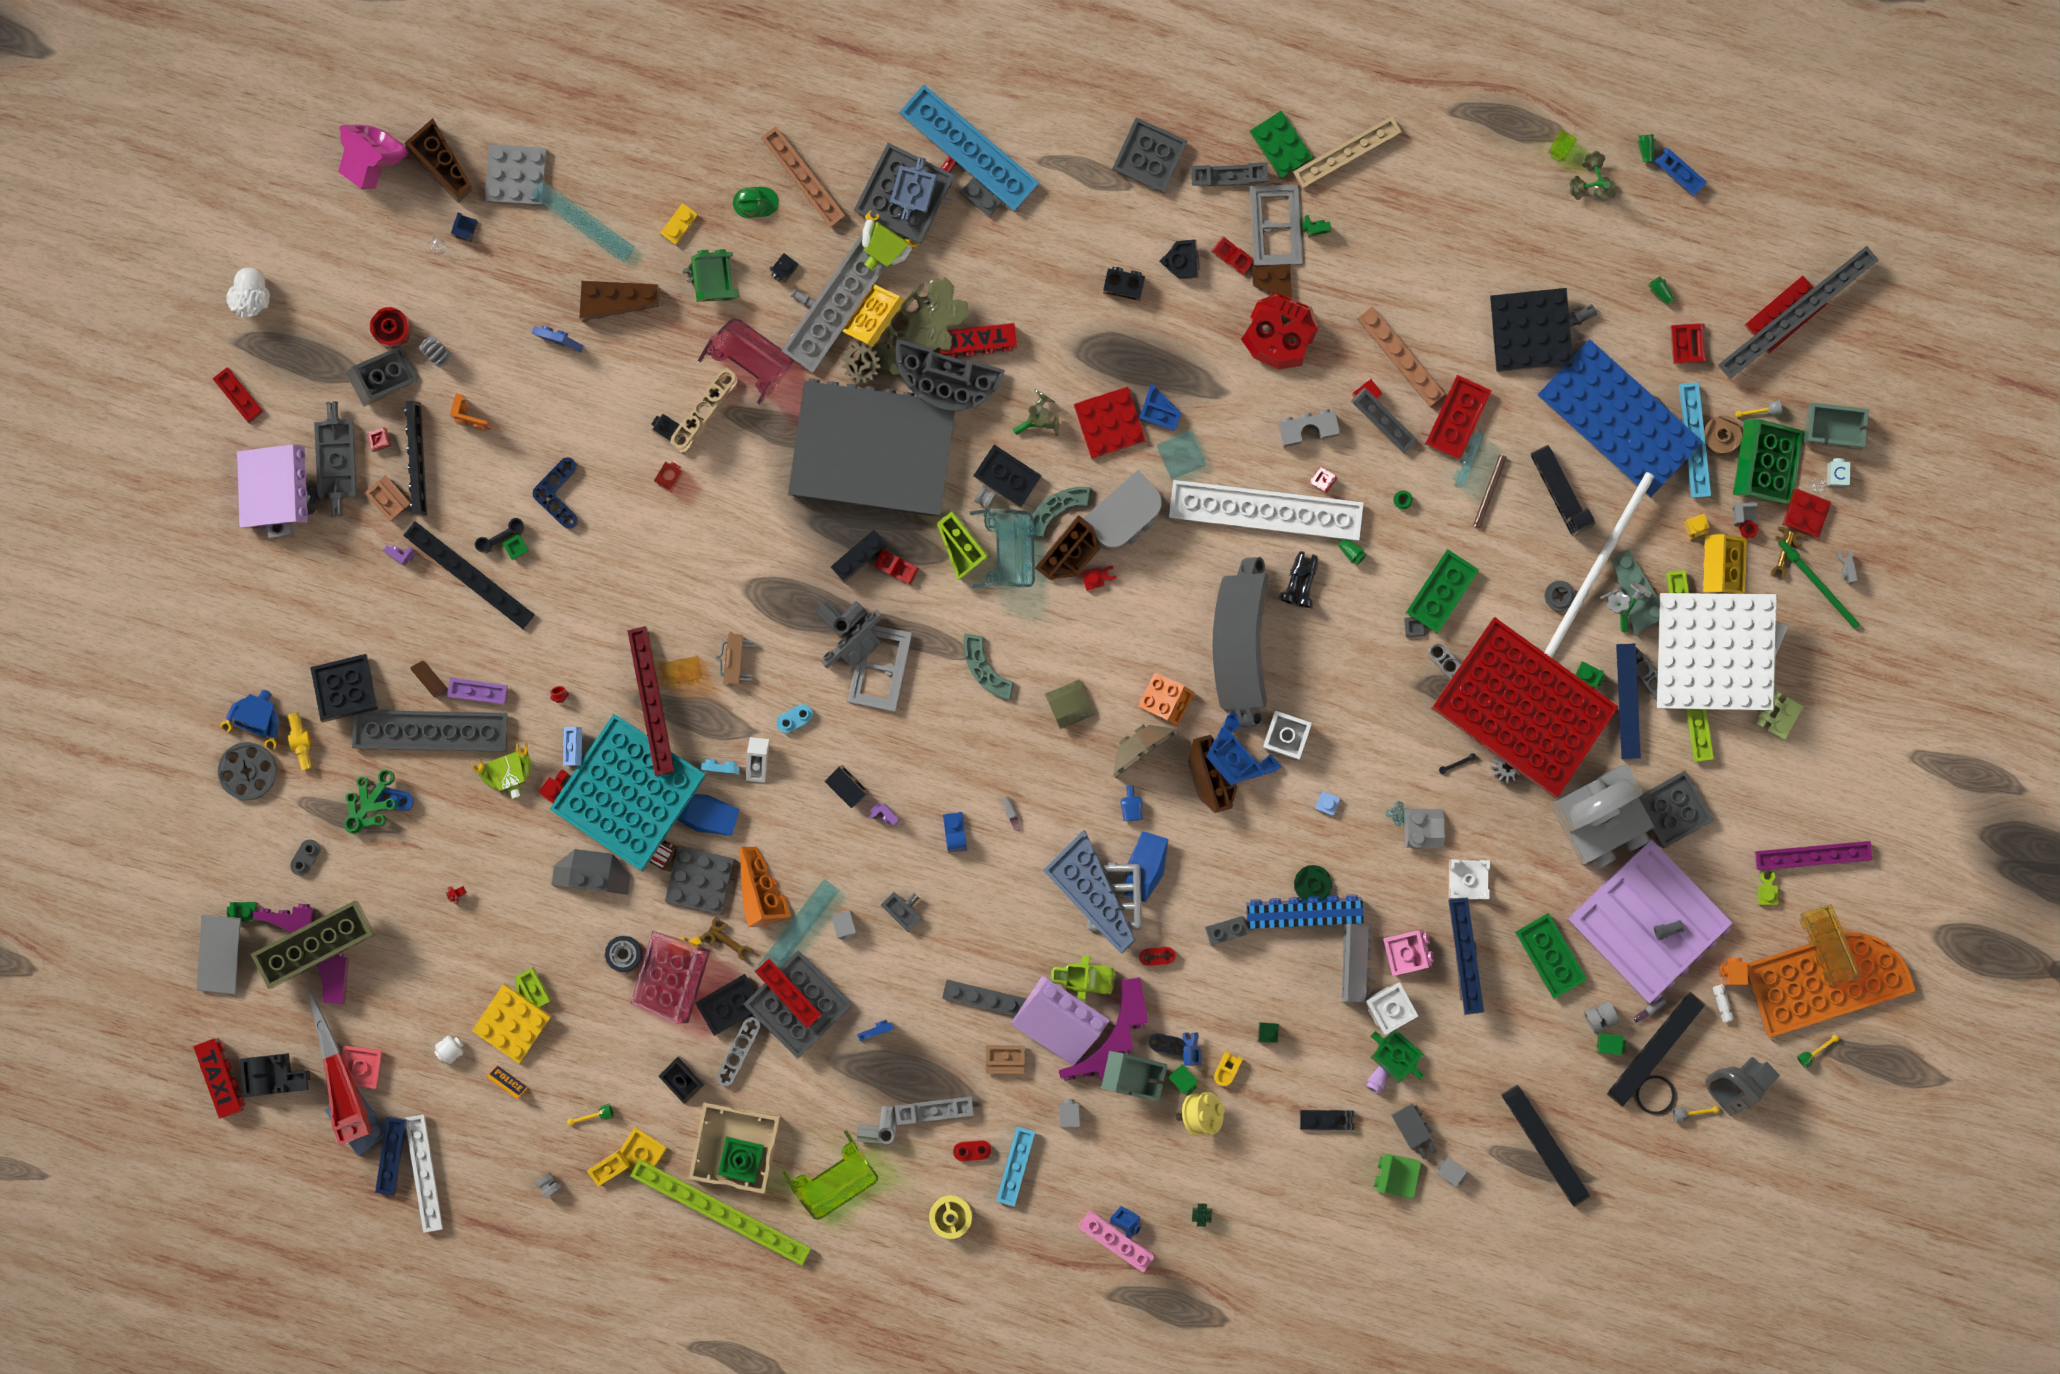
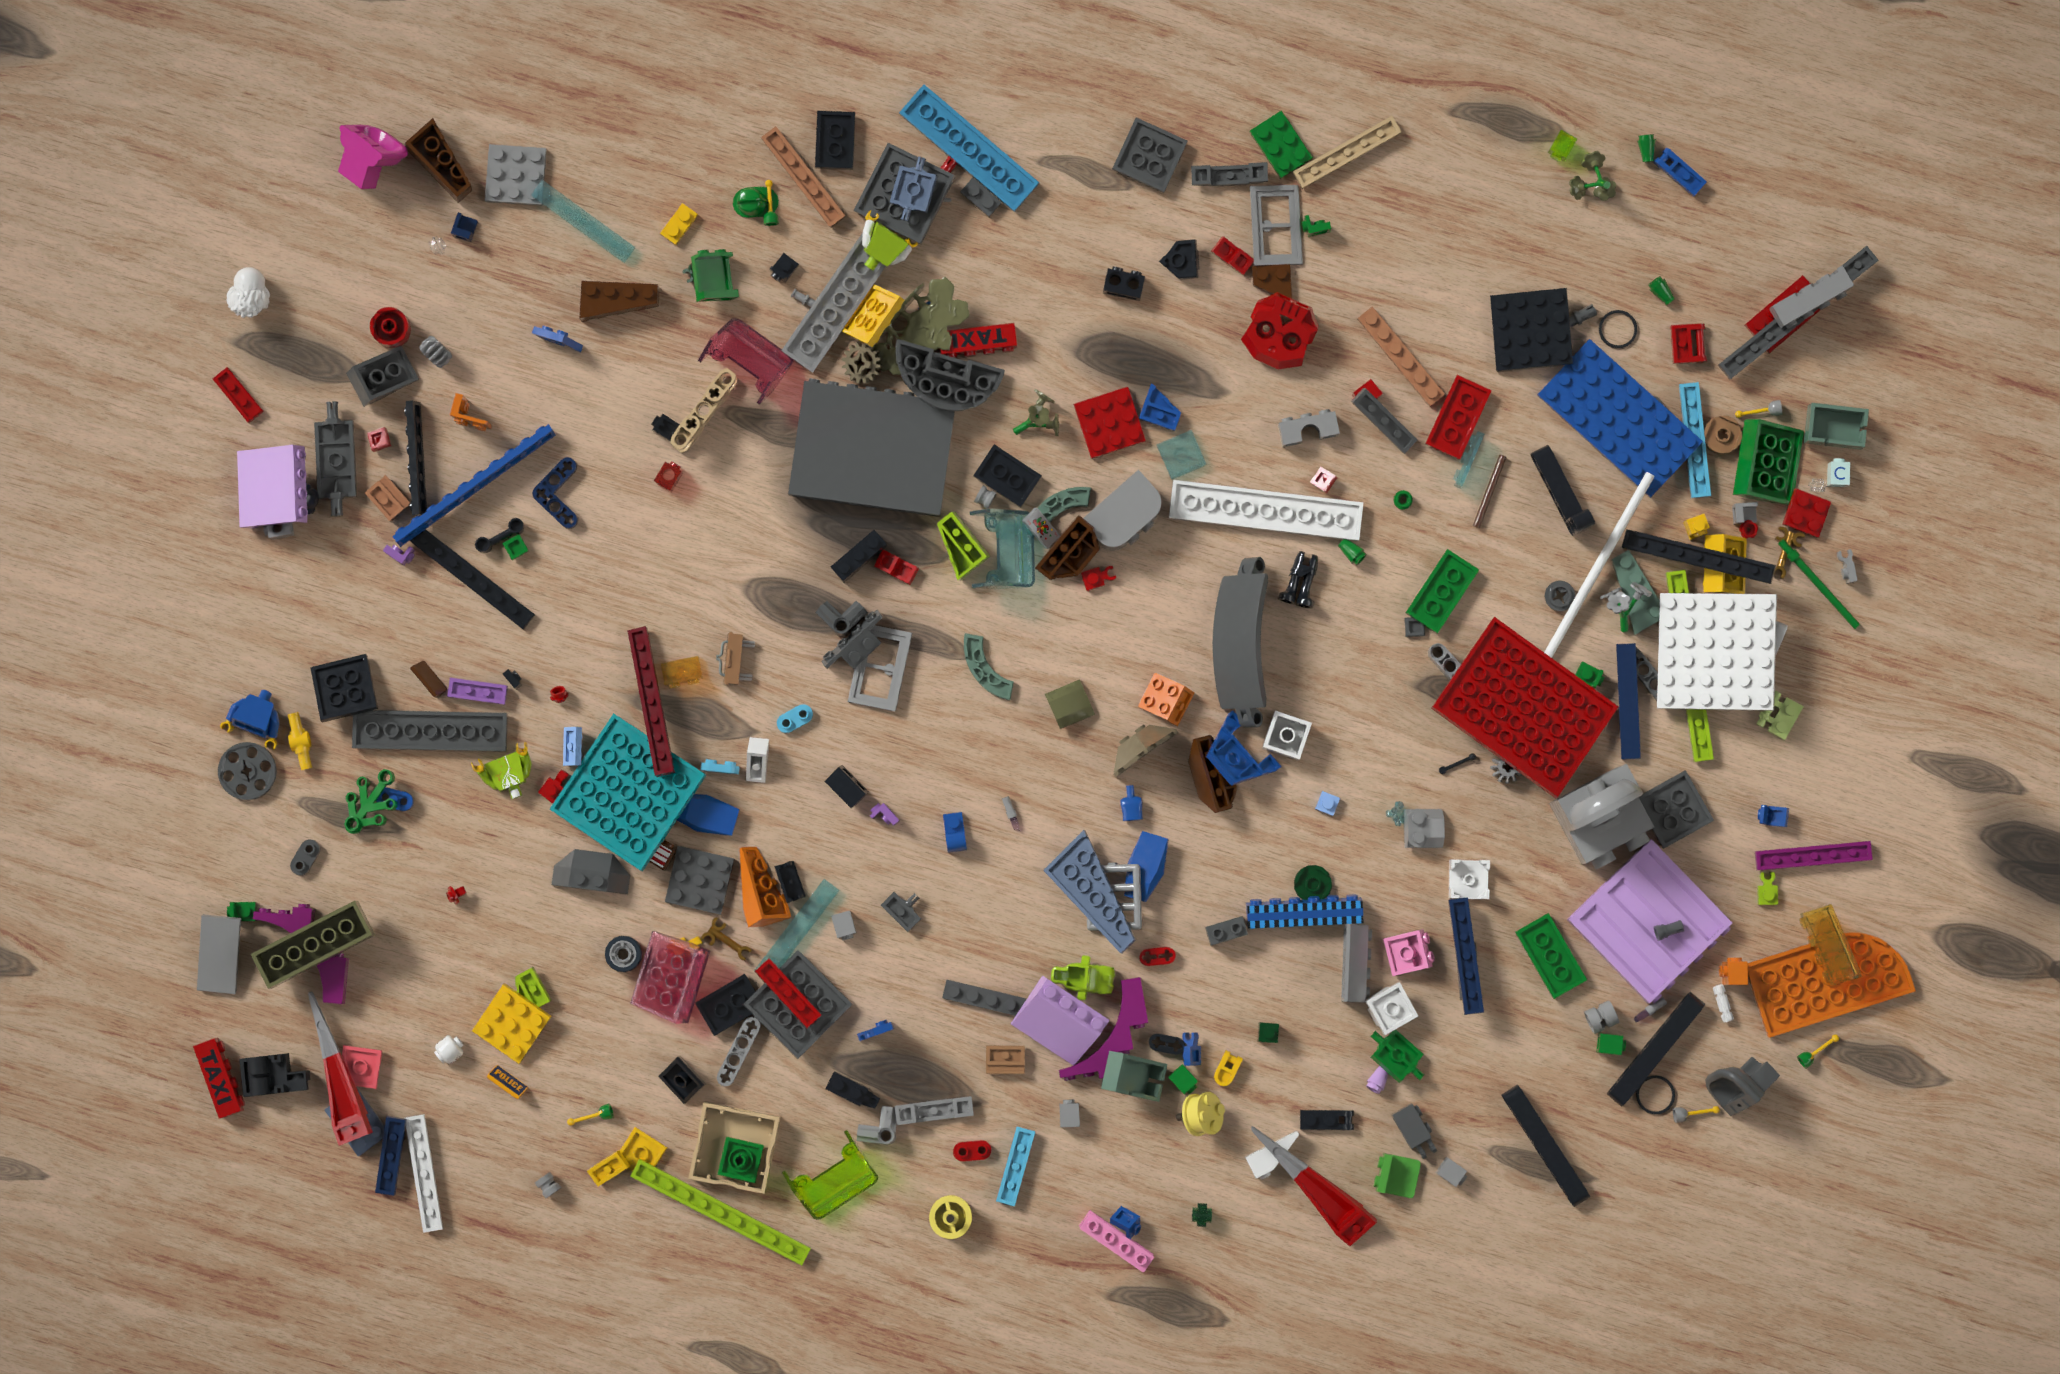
(478, 482): none -> blue plate
(513, 678): none -> black plate
(770, 217): none -> hinge
(790, 881): none -> black hinge
(835, 140): none -> black plate
(851, 1090): none -> black hinge
(1041, 528): none -> light grey tile
(1263, 1161): none -> white slope
(1340, 1210): none -> red plate
(1622, 312): none -> black piece
(1699, 556): none -> black tile
(1773, 816): none -> blue bracket
(1811, 298): none -> light grey wedge

